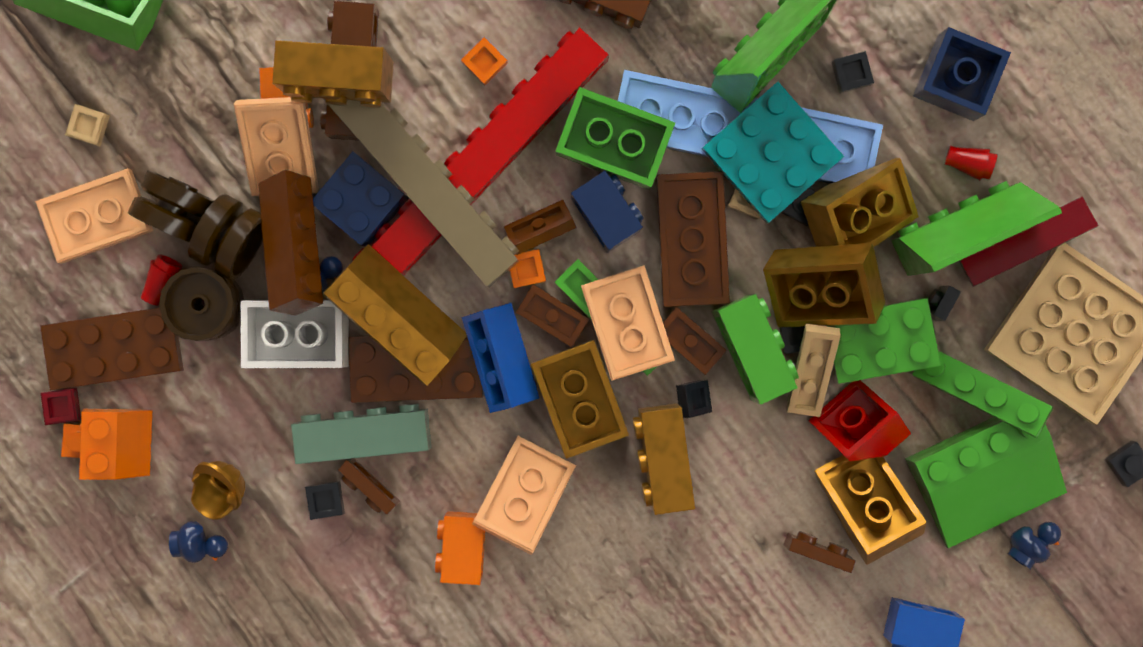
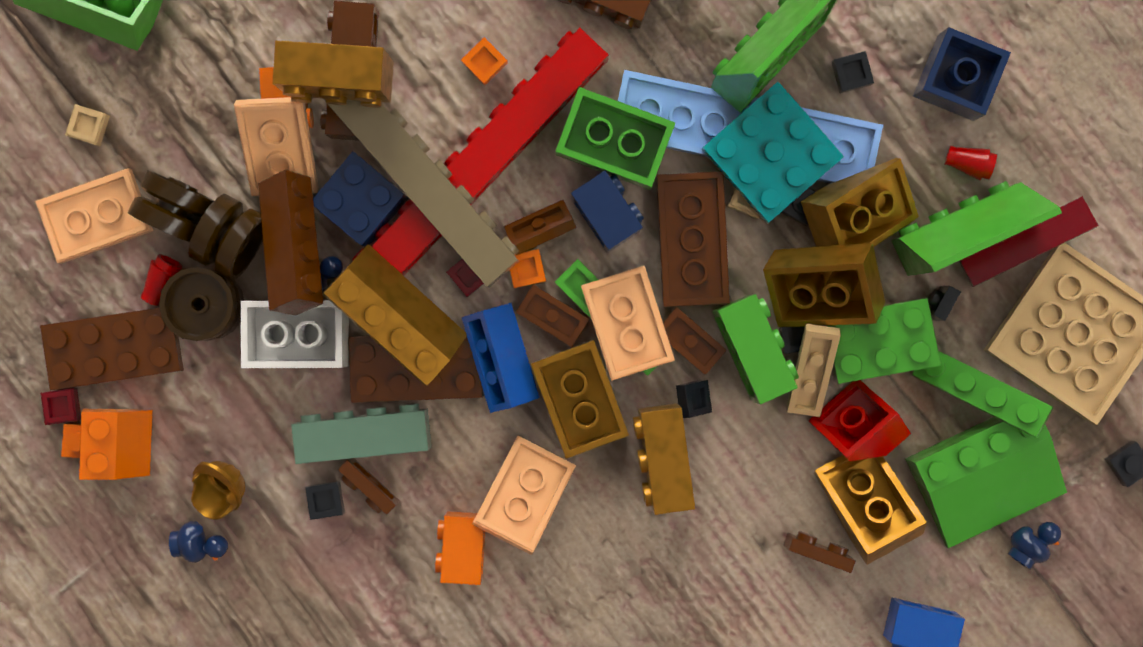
(464, 278): none -> dark red tile

